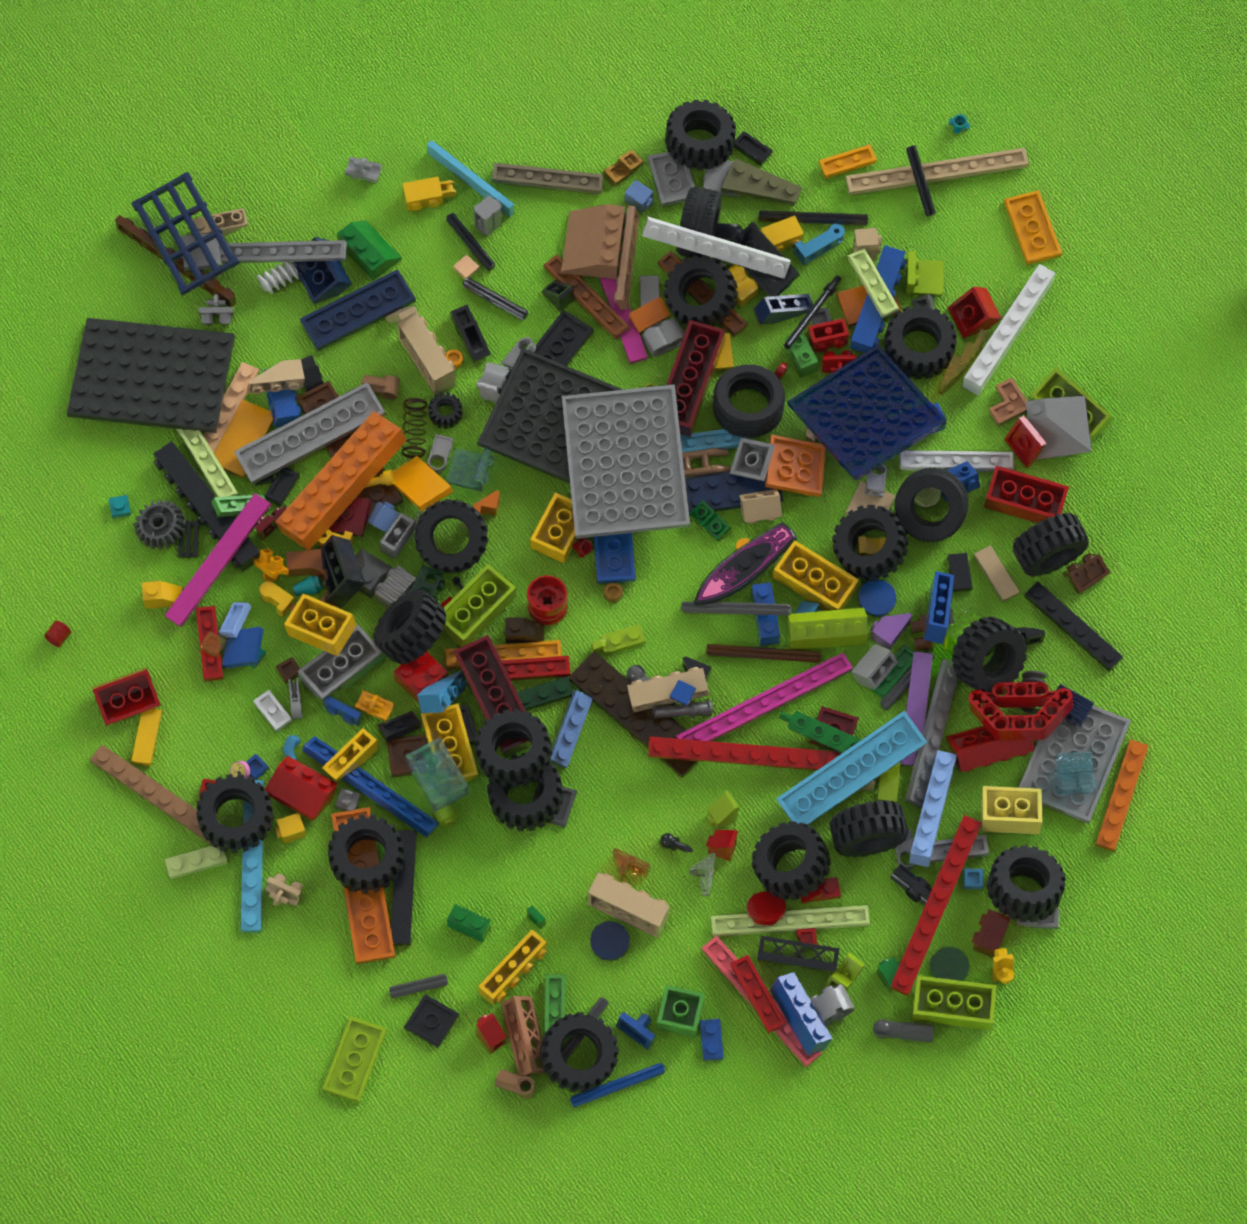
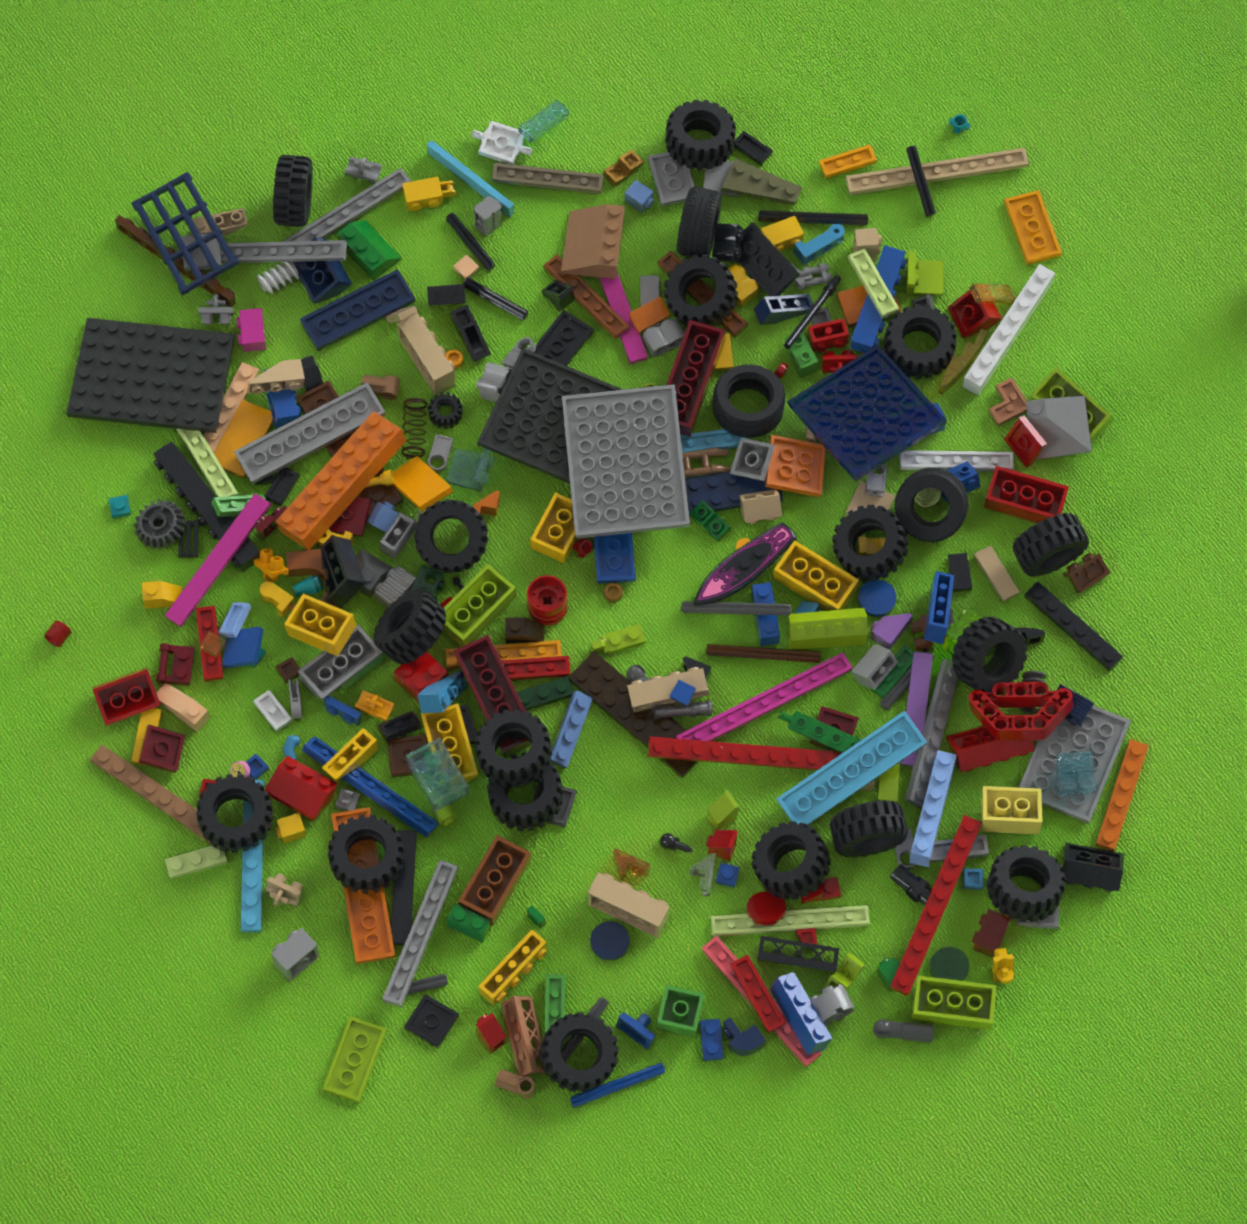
(161, 748): none -> dark red plate
(181, 666): none -> dark red plate
(183, 707): none -> light nougat slope
(252, 330): none -> dark pink brick
(292, 190): none -> black tyre
(295, 954): none -> light grey brick
(353, 208): none -> light grey plate
(420, 934): none -> light grey plate
(446, 294): none -> black brick
(495, 879): none -> dark orange brick
(501, 143): none -> white plate
(543, 120): none -> clear light blue plate
(627, 252): medium nougat plate -> none
(716, 247): white plate -> none
(727, 875): none -> blue plate
(743, 1043): none -> dark blue brick
(806, 279): none -> light grey piece
(992, 294): none -> clear yellow tile
(1092, 867): none -> black slope

